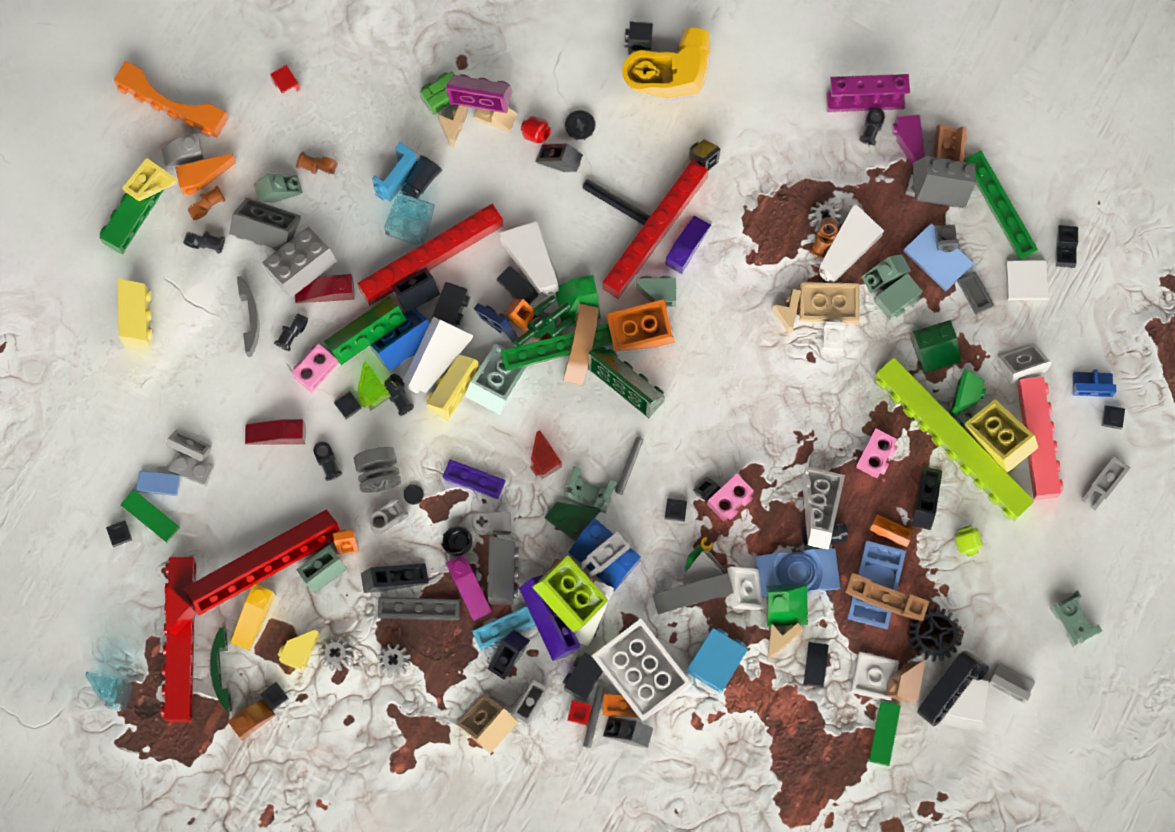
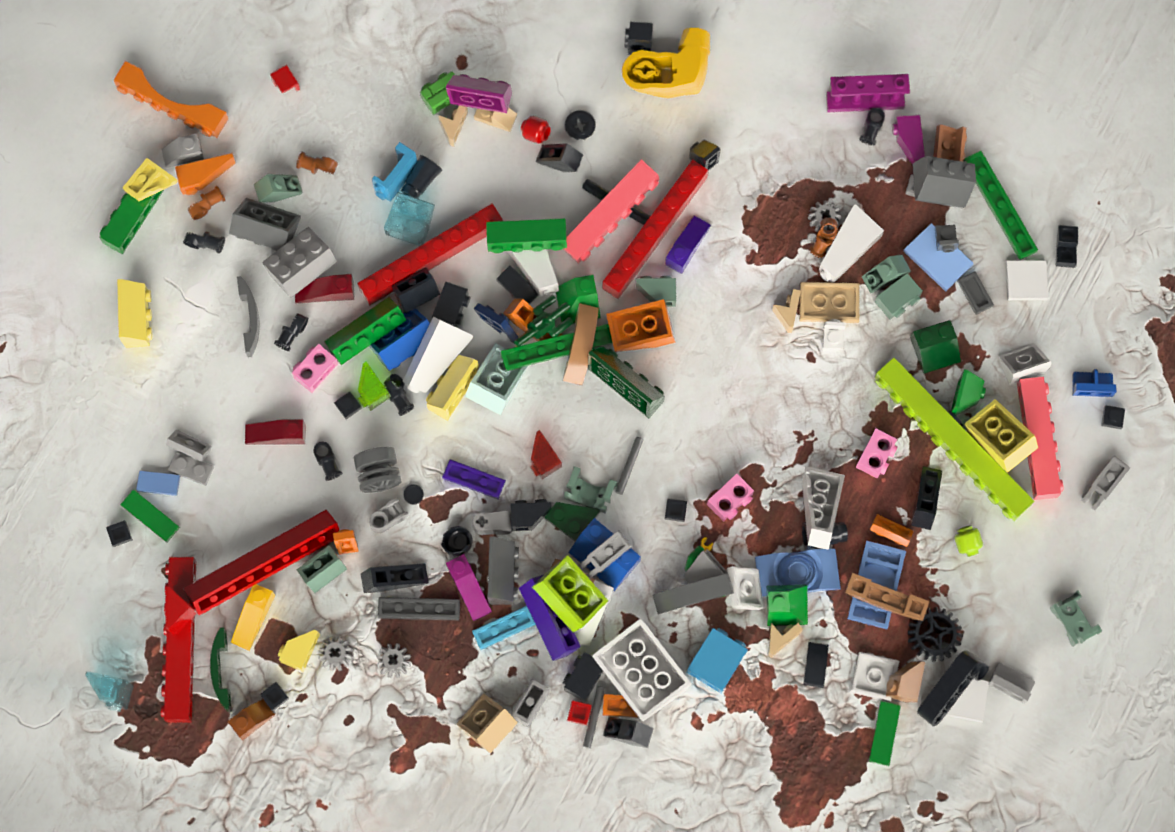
(508, 654): black slope -> none
(526, 235): none -> green brick
(528, 515): none -> black slope
(610, 211): none -> coral brick
(706, 489): black plate -> none

